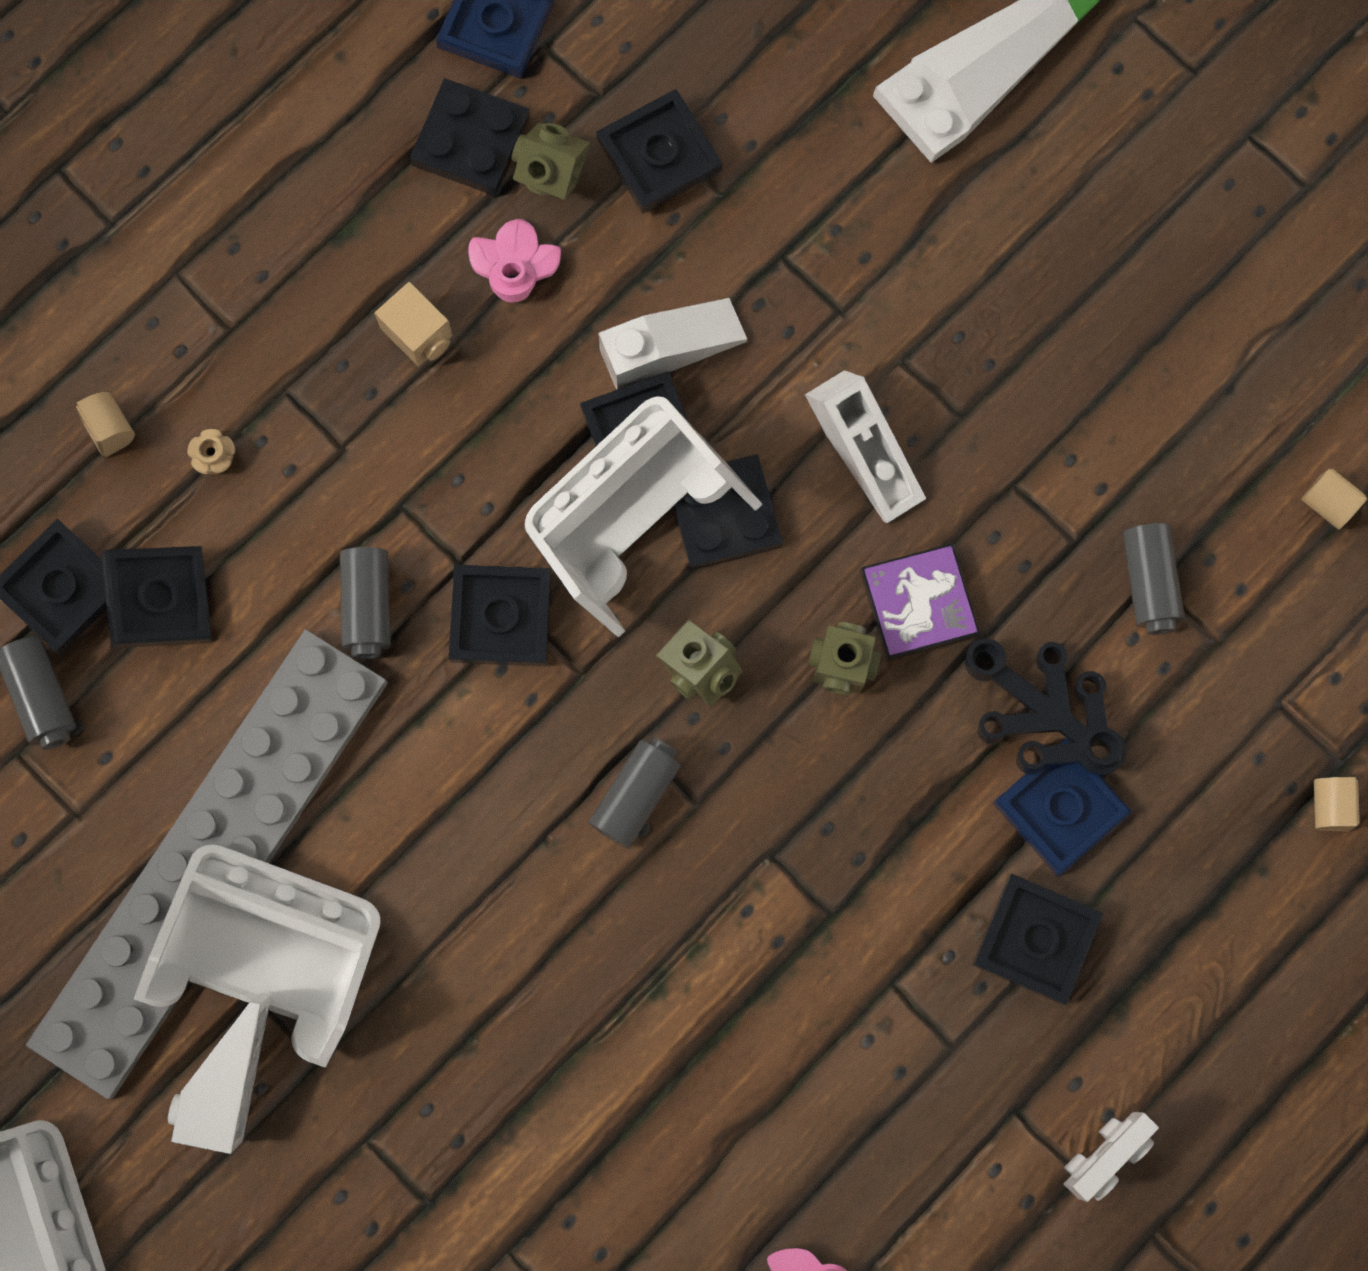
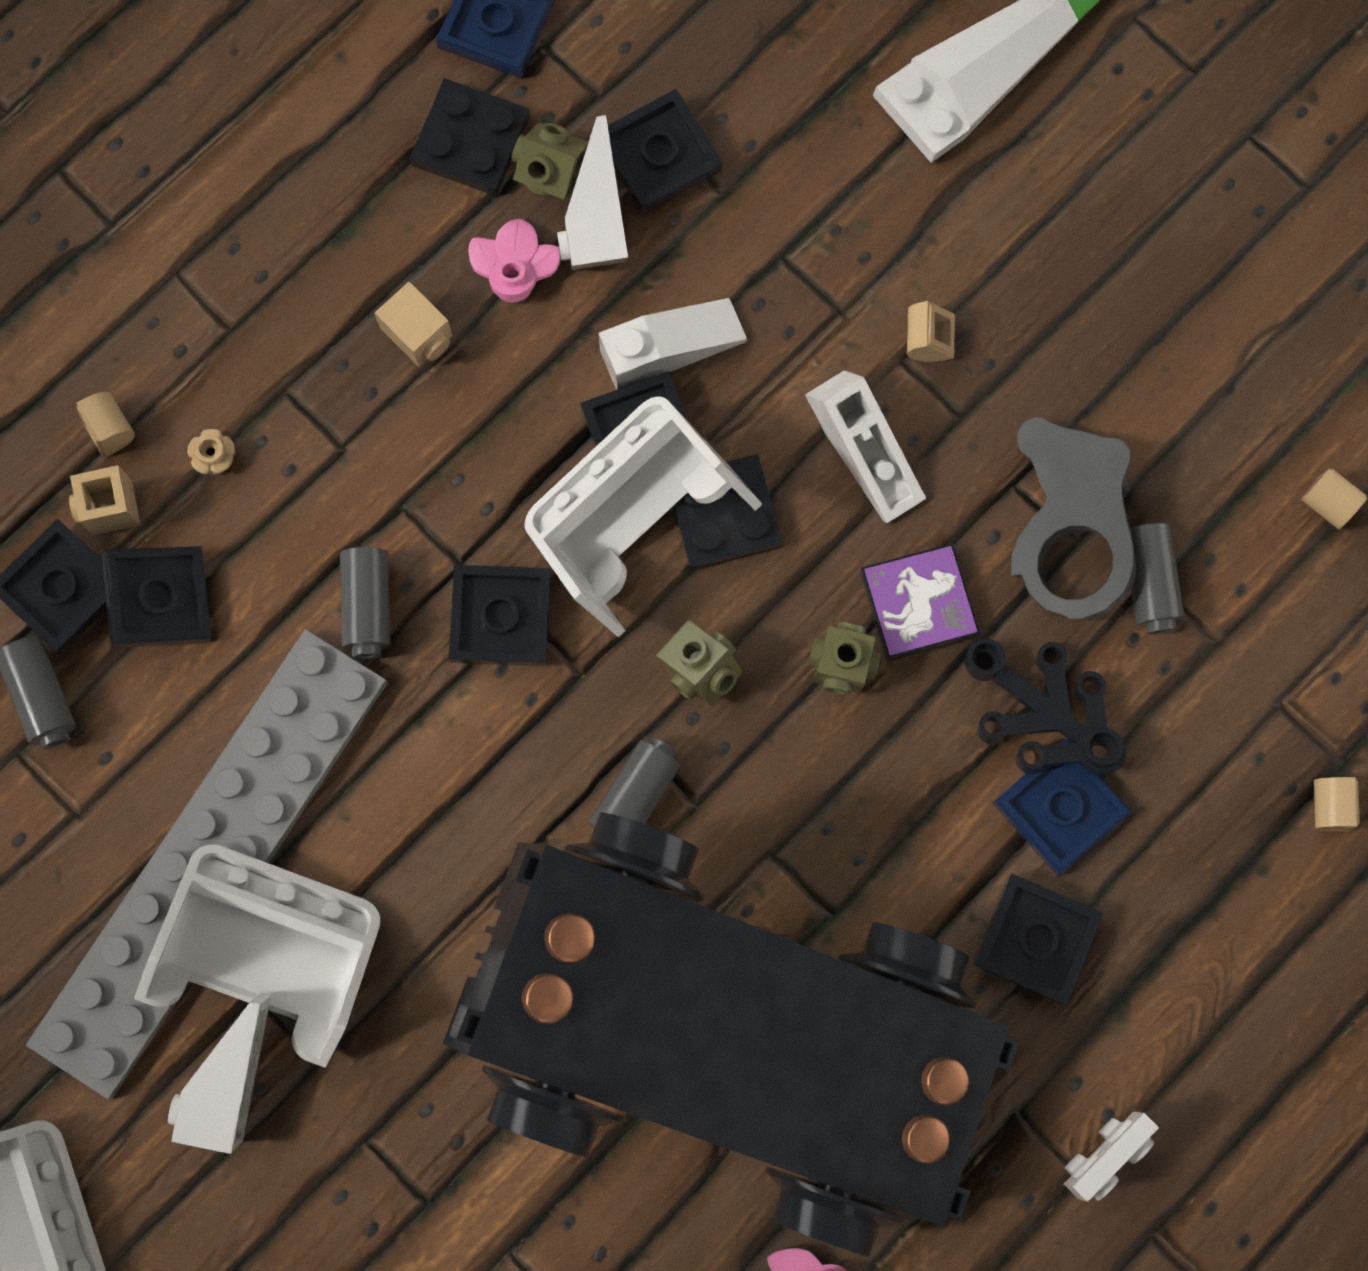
(103, 500): none -> tan brick
(594, 215): none -> white slope
(729, 1034): none -> black piece
(930, 332): none -> tan brick
(1084, 492): none -> dark grey animal

